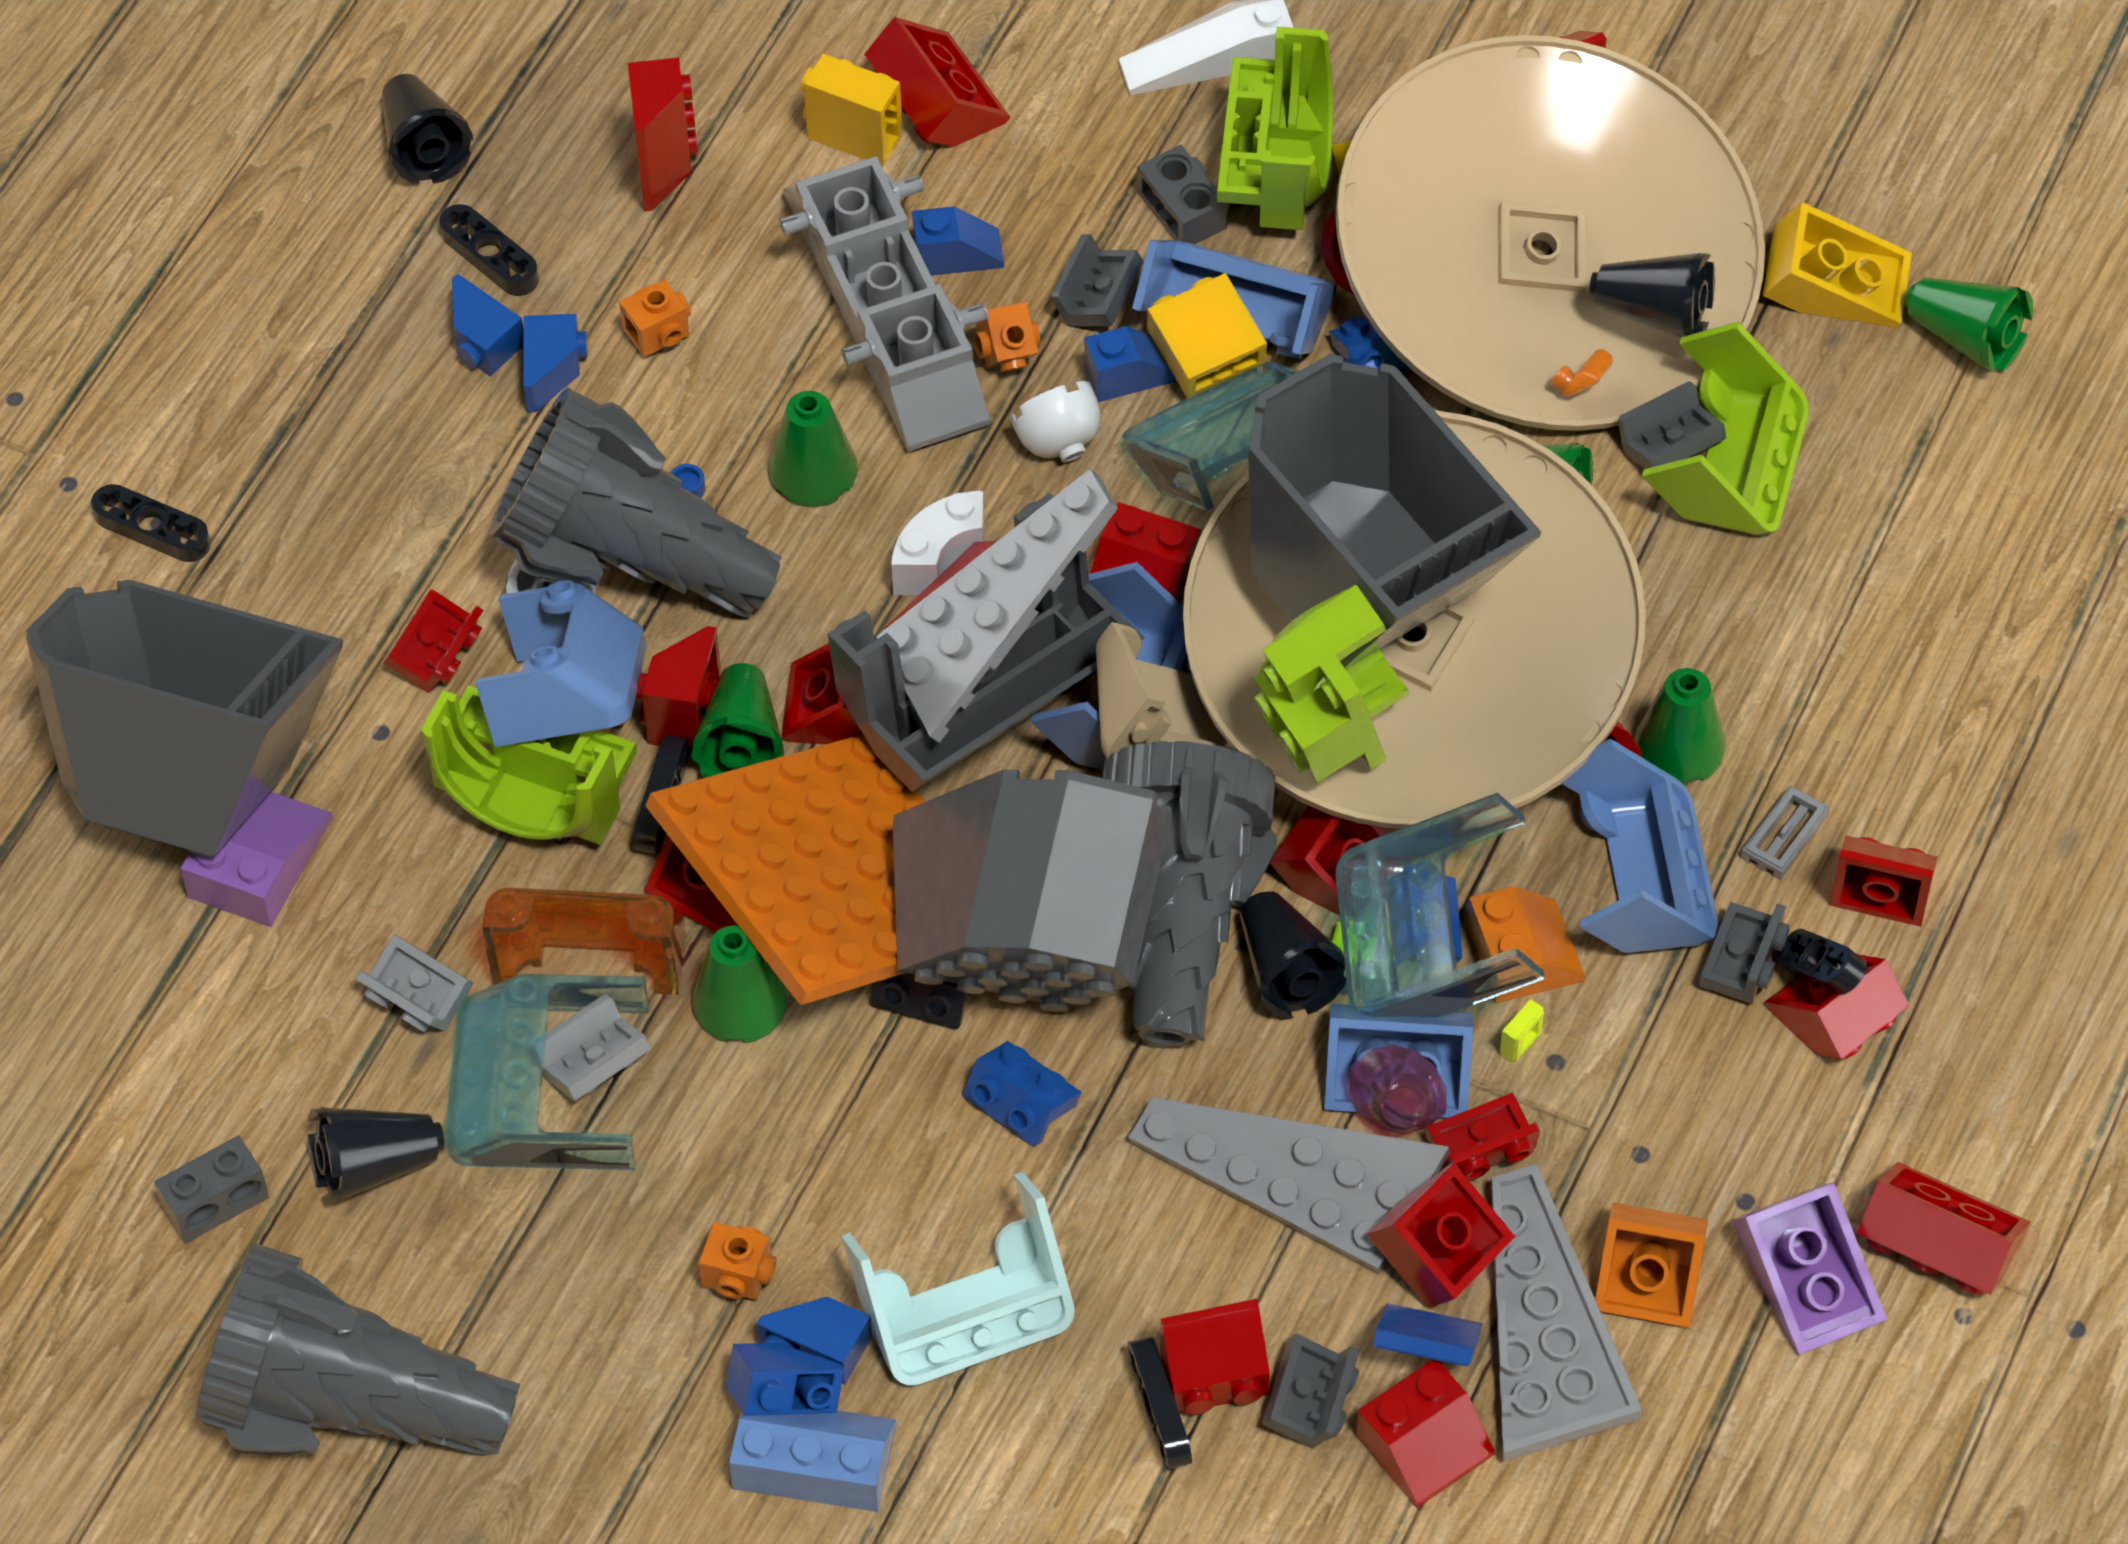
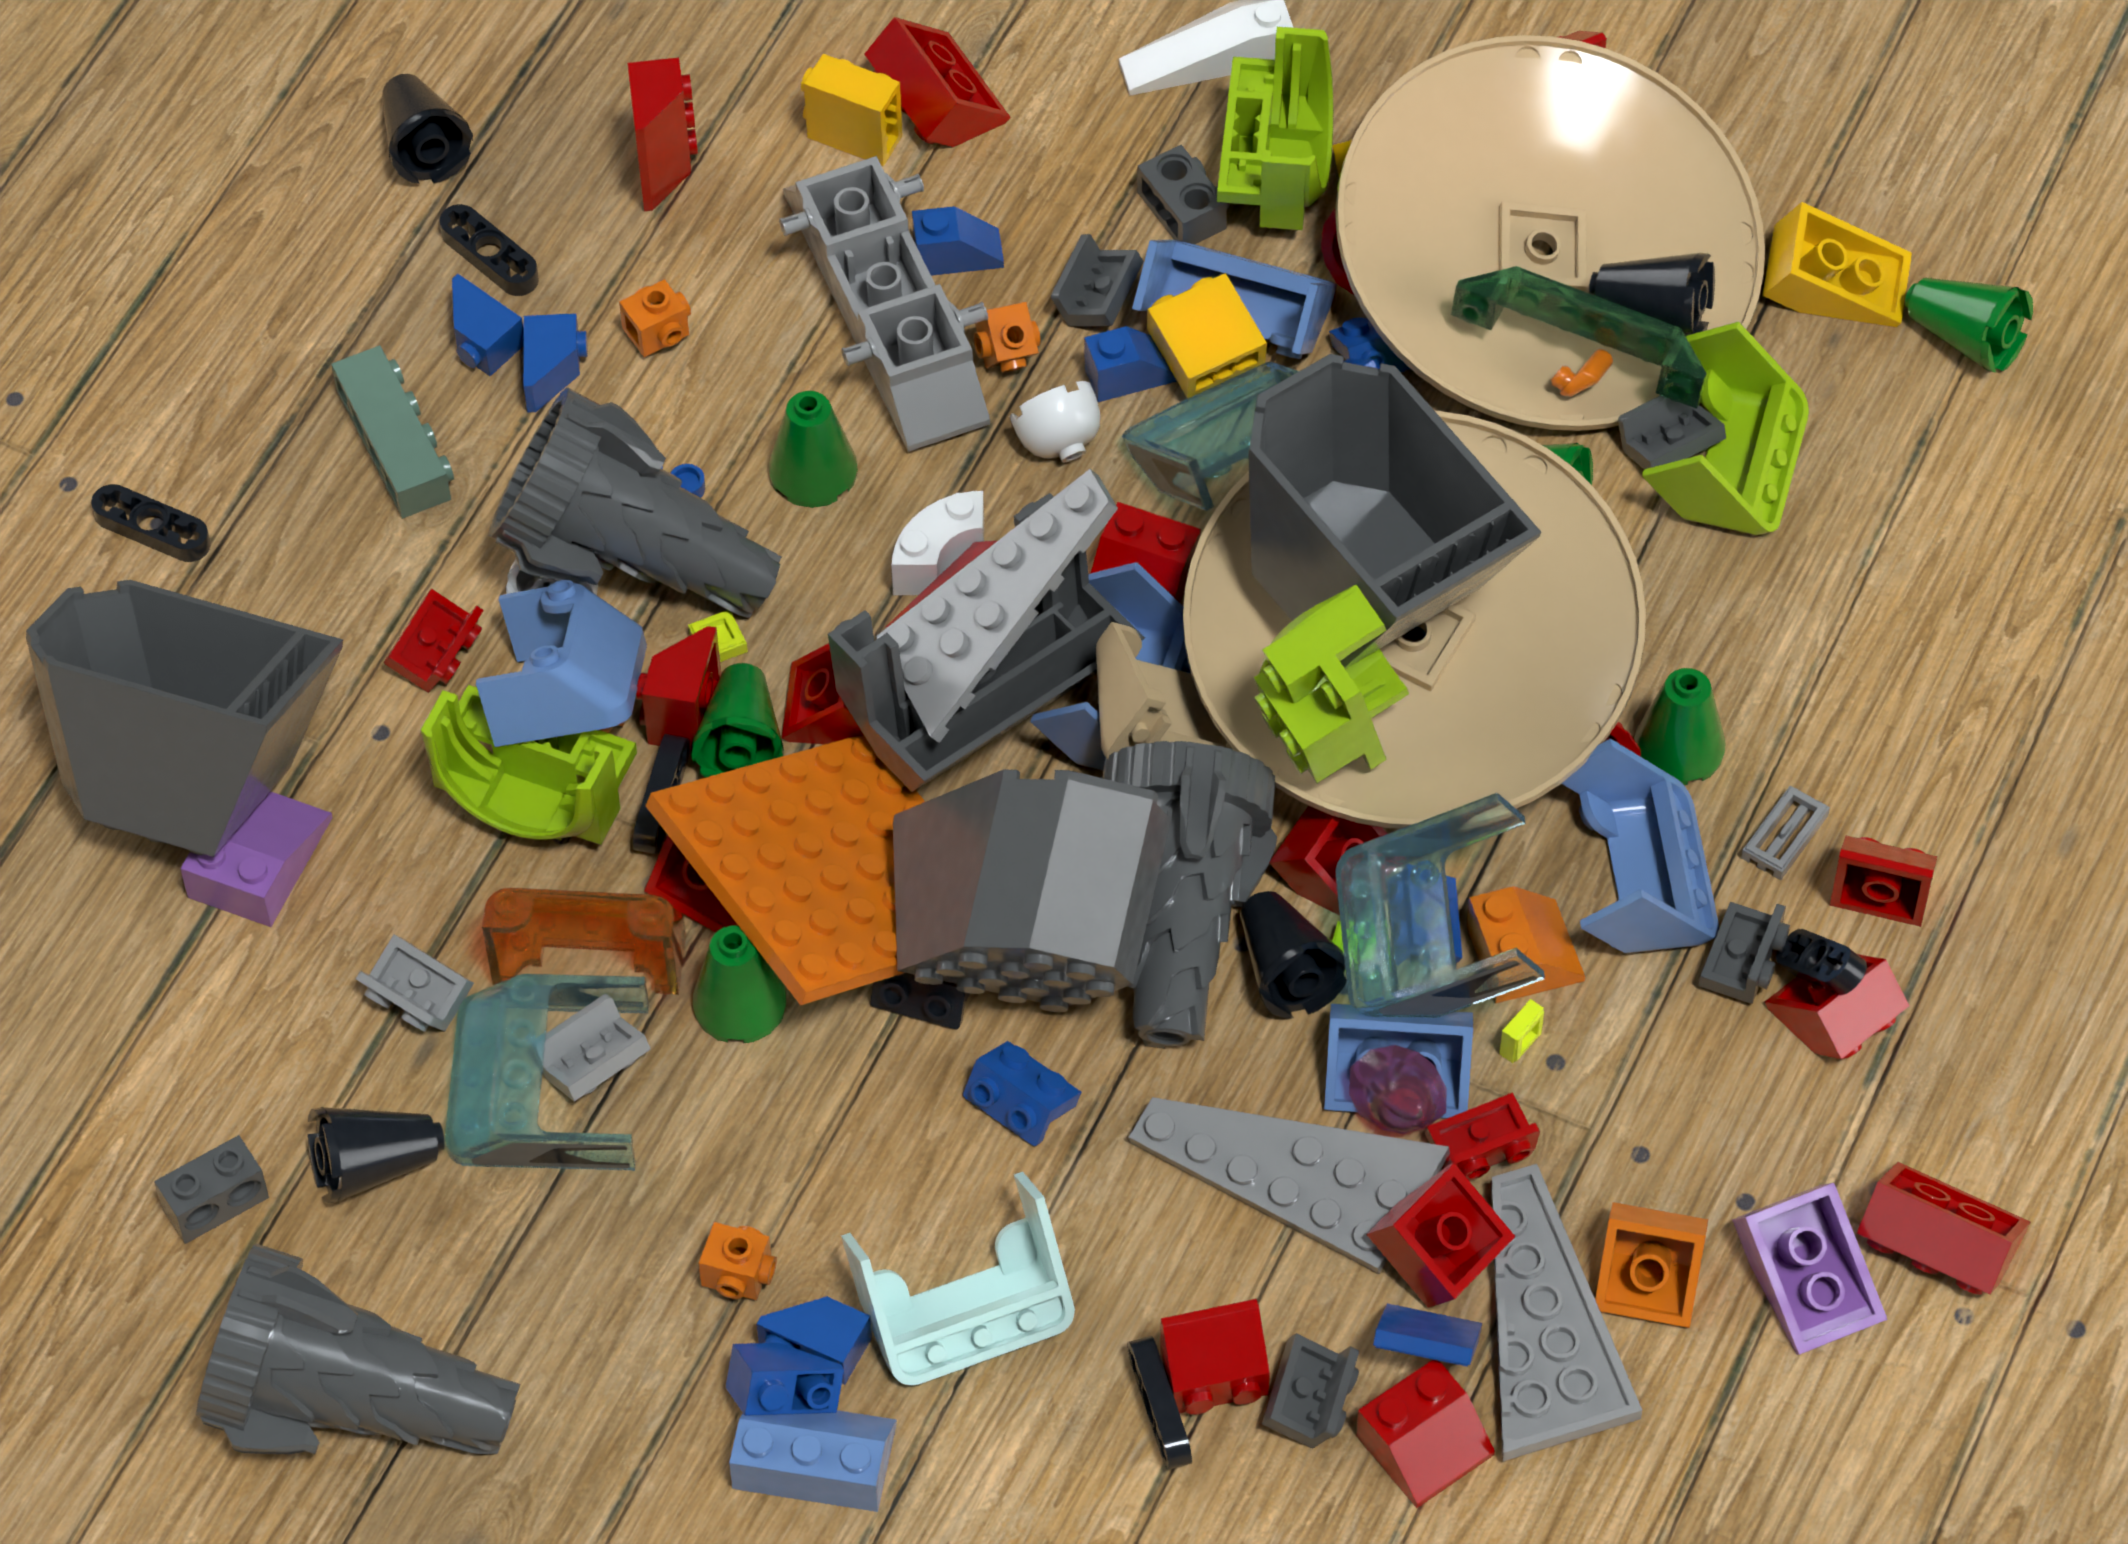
(392, 431): none -> sand green brick
(730, 638): none -> neon yellow tile
(1484, 296): none -> clear green slope

